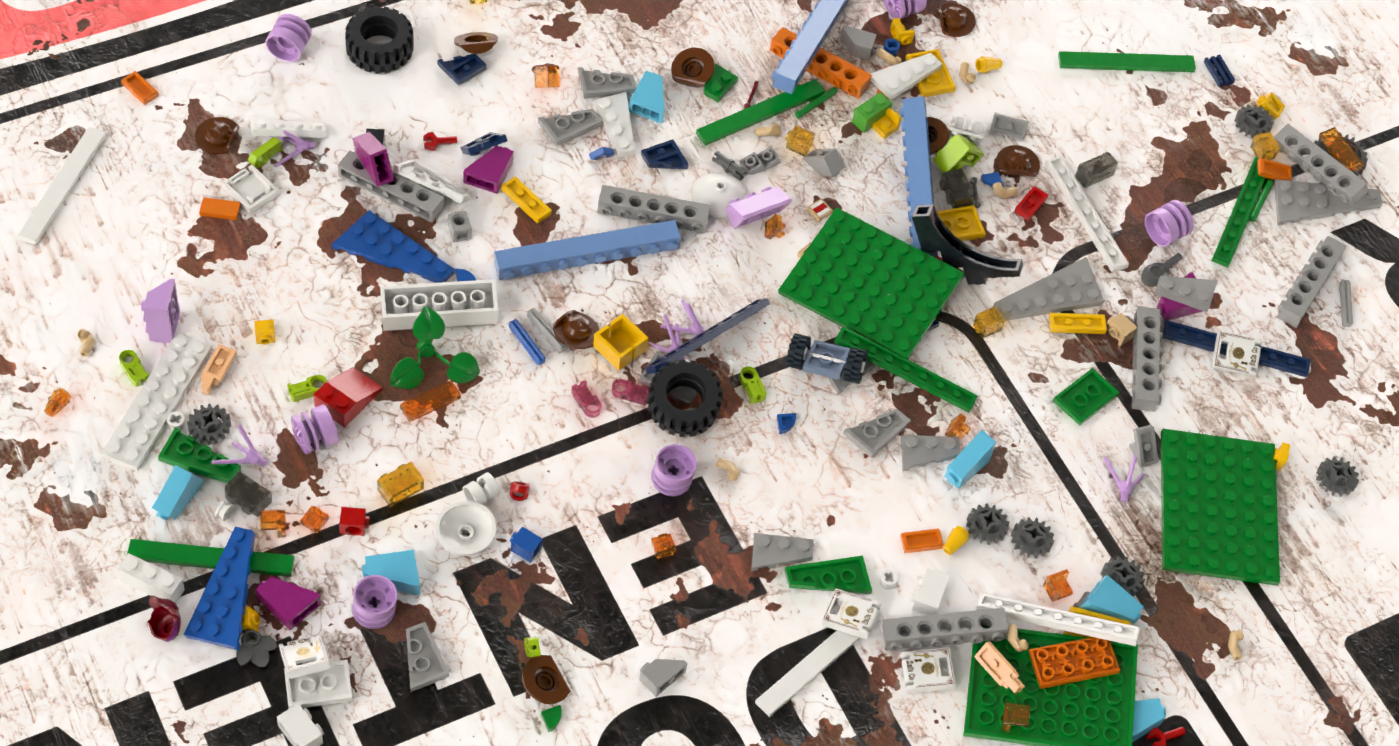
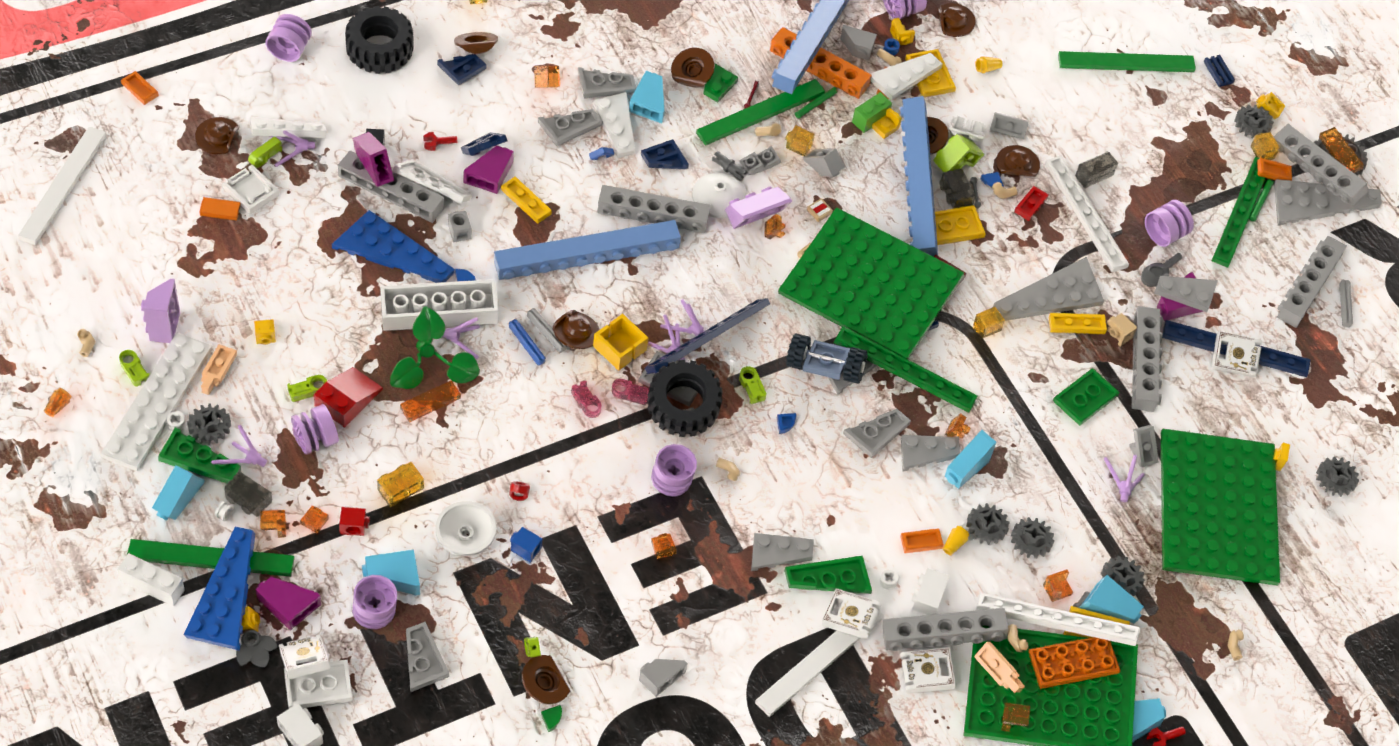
(164, 619): dark red hair -> none
(454, 333): none -> lavender plant
(483, 489): white wheel -> none
(964, 75): tan arm -> none
(976, 265): black arch -> none

